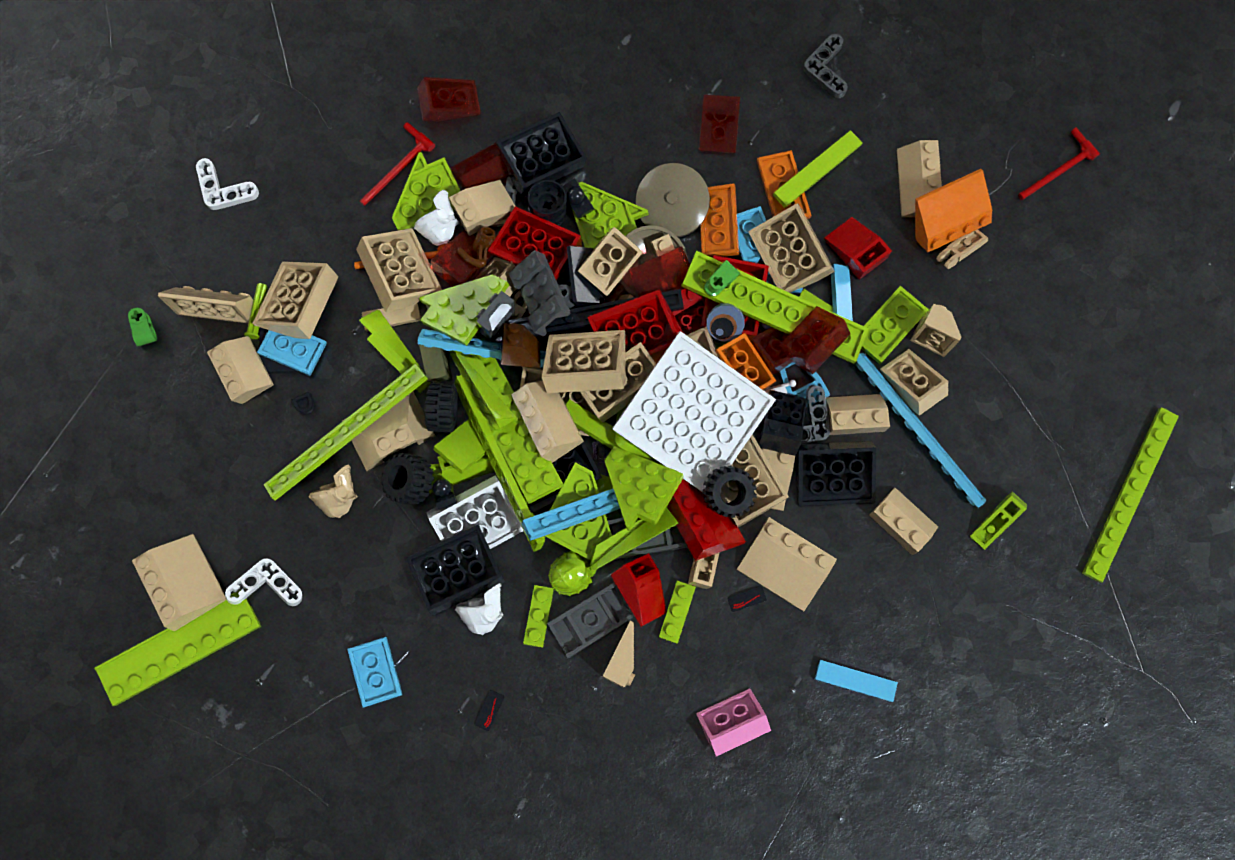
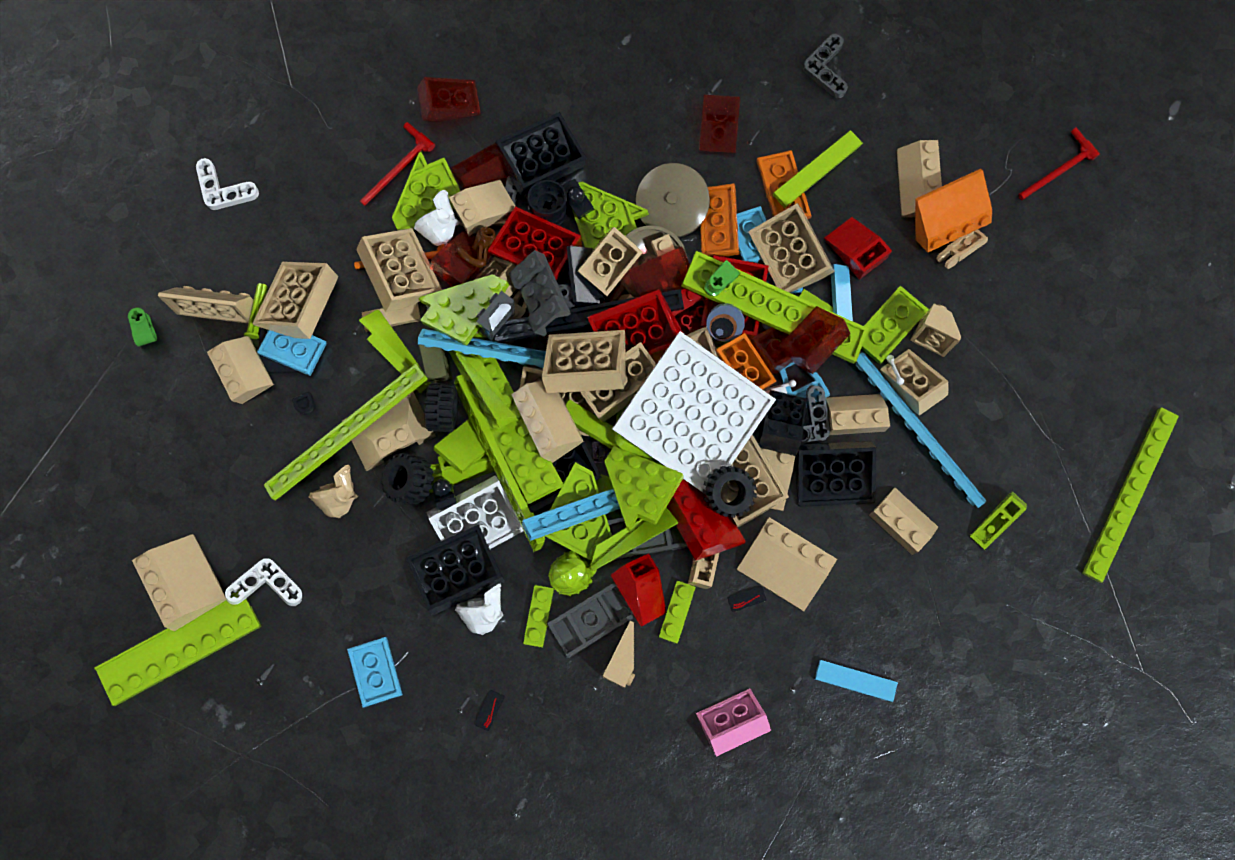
(519, 347): reddish brown slope -> none
(890, 359): none -> white hinge

